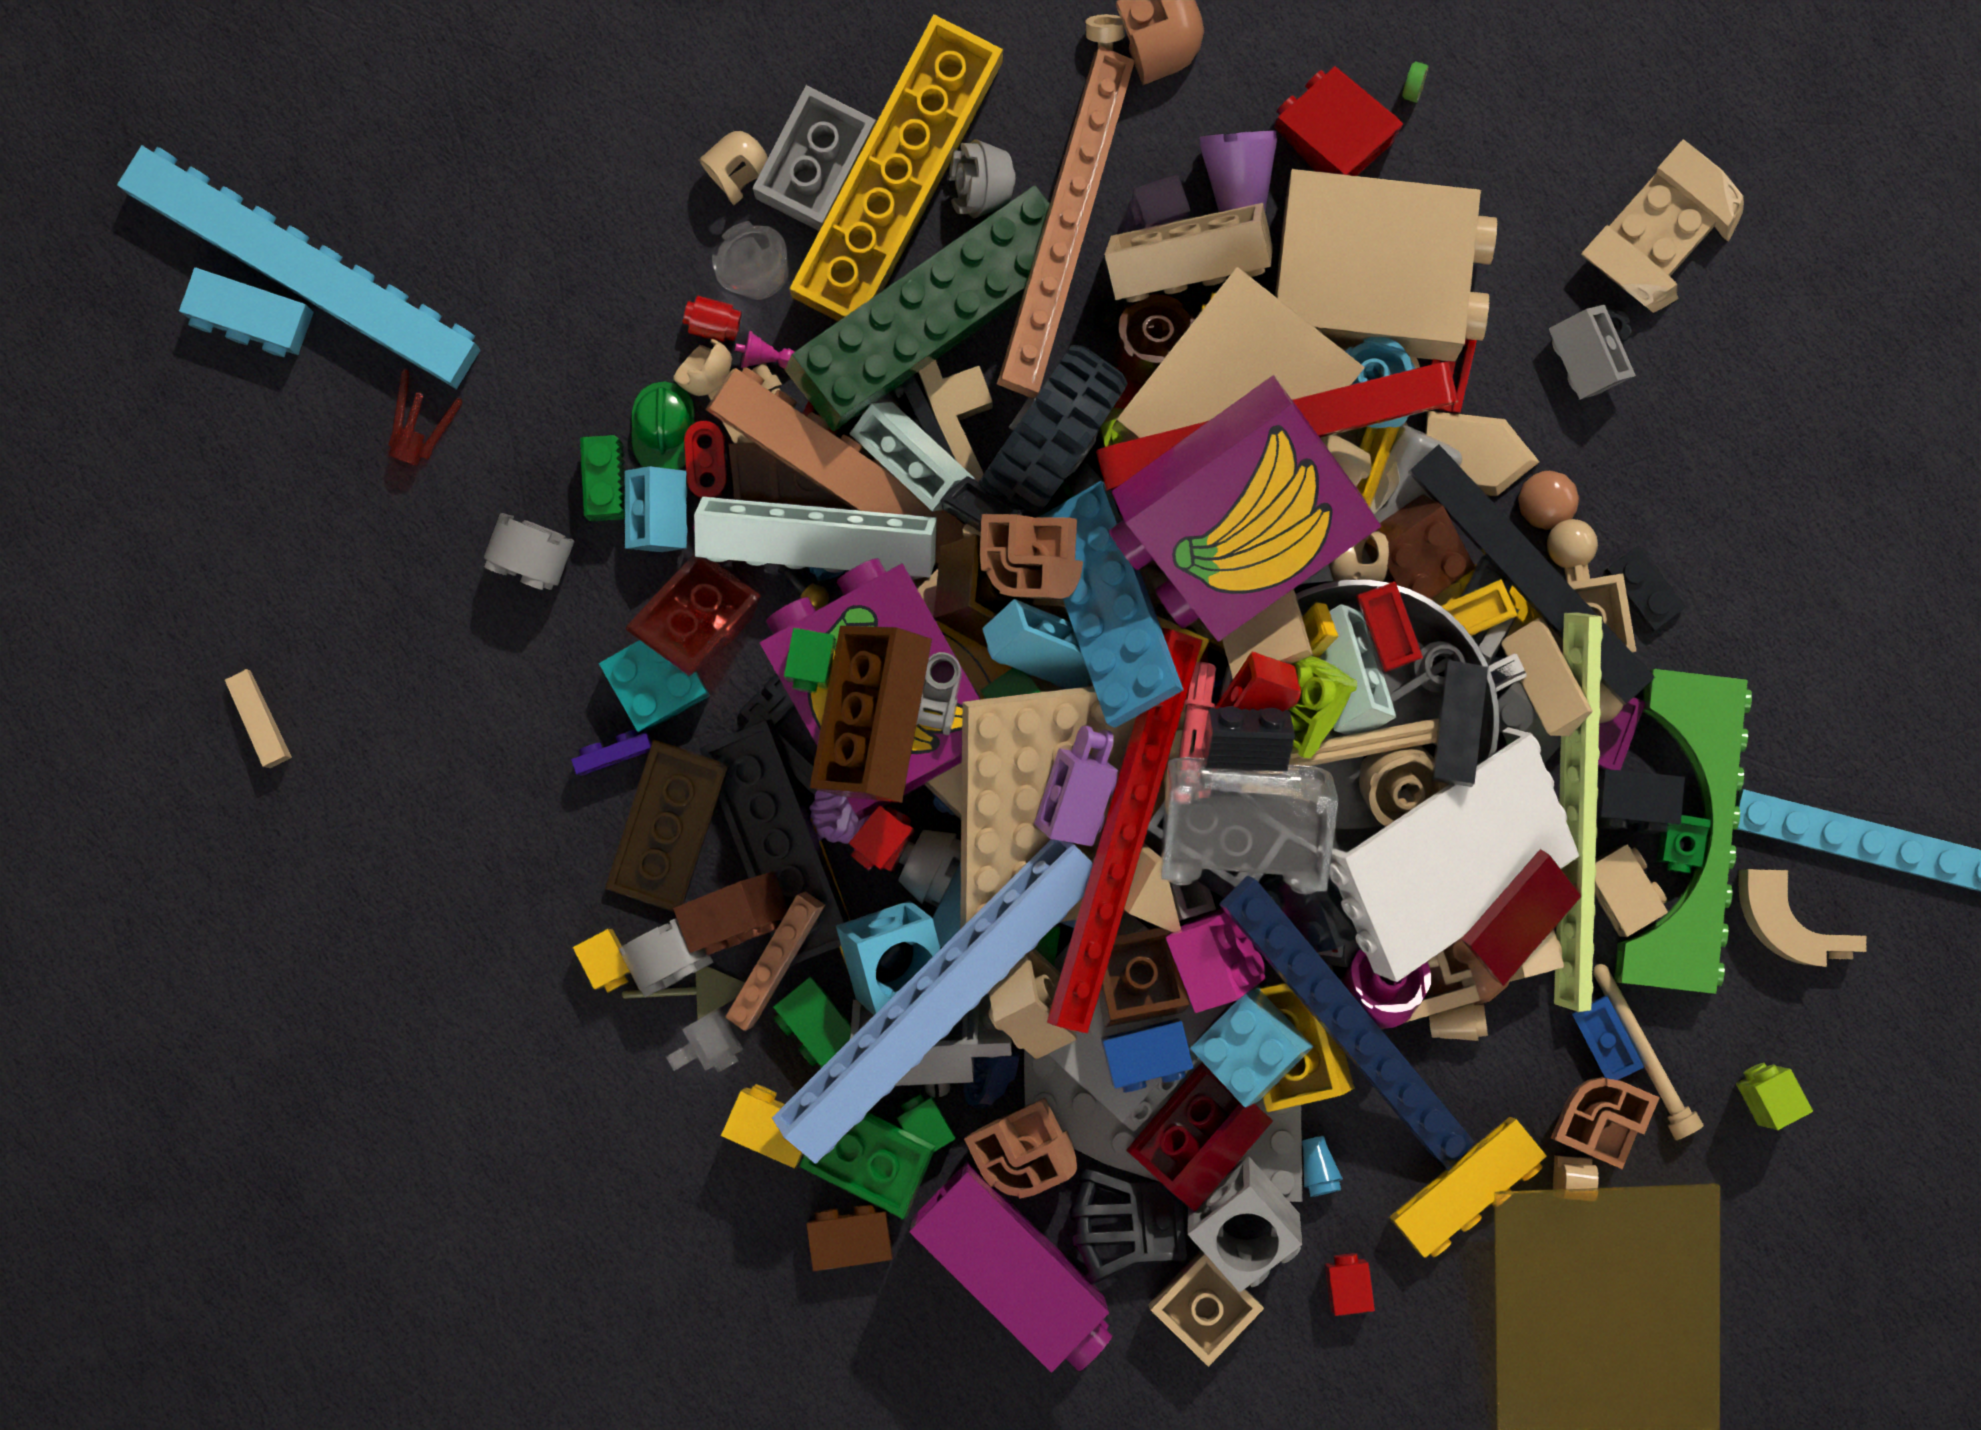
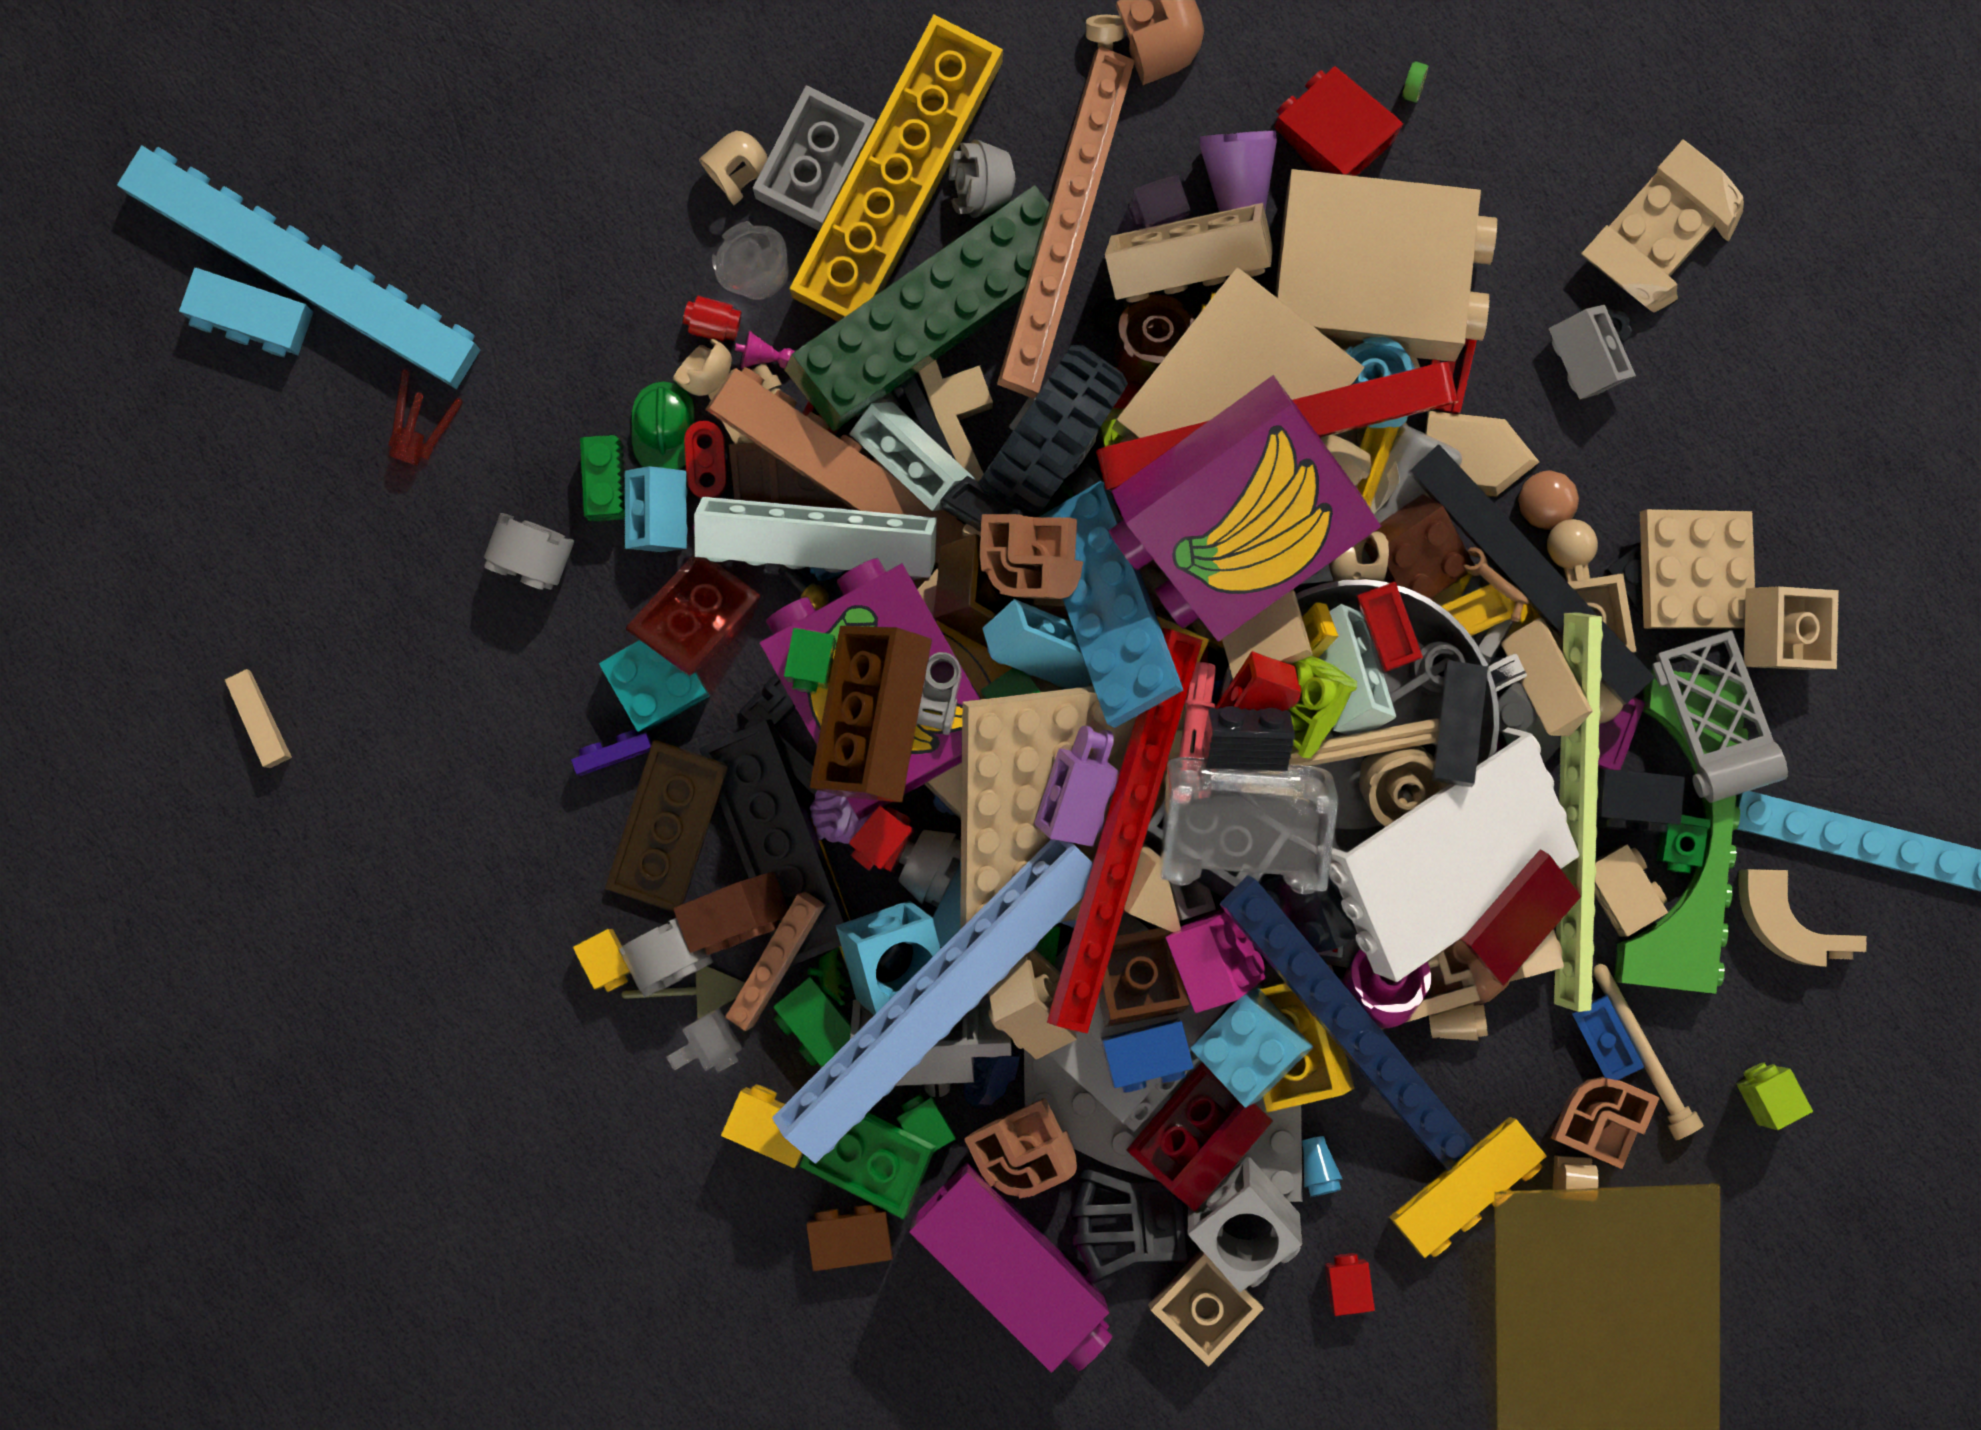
(829, 976): none -> green piece
(1497, 582): none -> medium nougat piece
(1696, 568): none -> tan plate
(1731, 768): none -> light grey piece
(1791, 628): none -> tan brick

